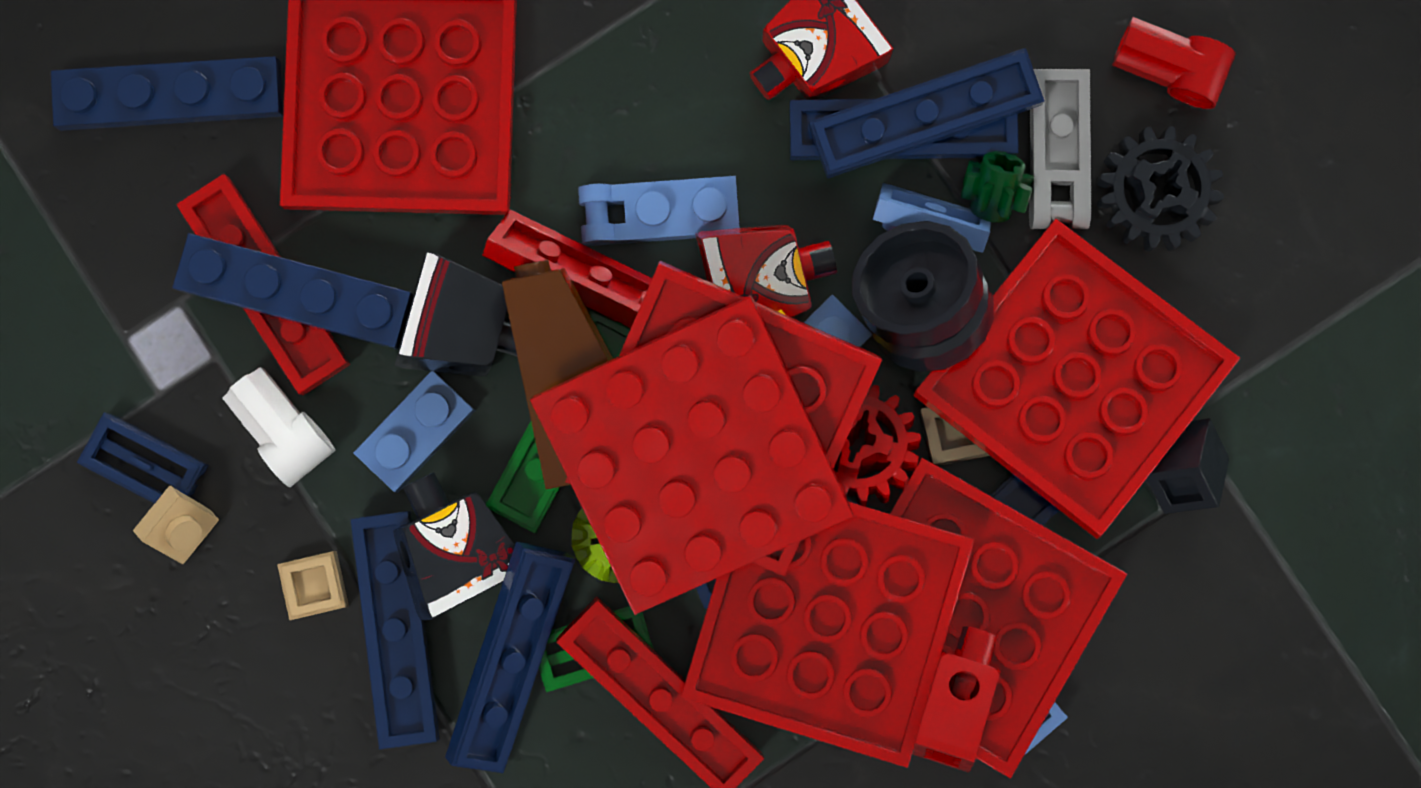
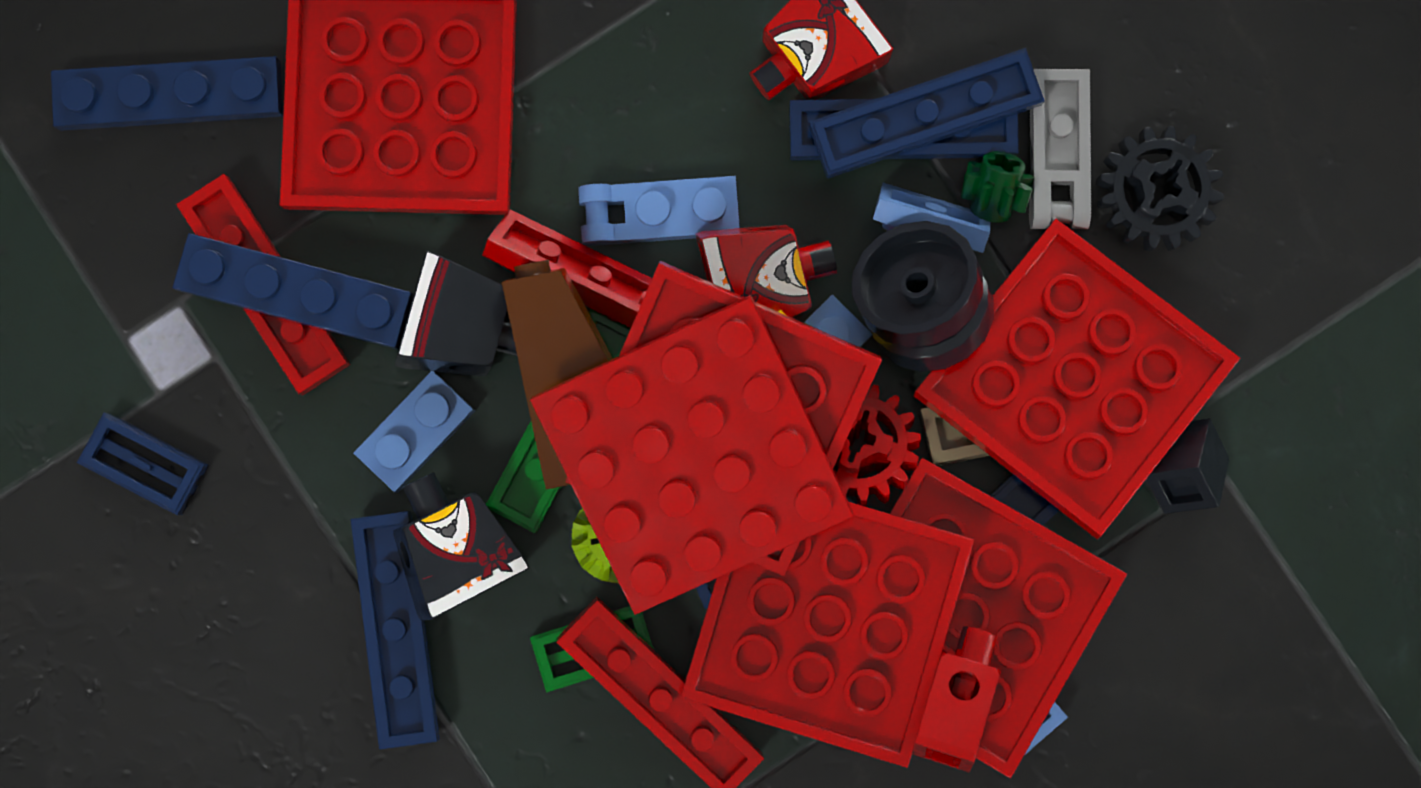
(176, 525): tan plate -> none
(287, 439): white piece -> none
(313, 585): tan tile -> none
(509, 658): dark blue tile -> none
(1189, 66): red piece -> none

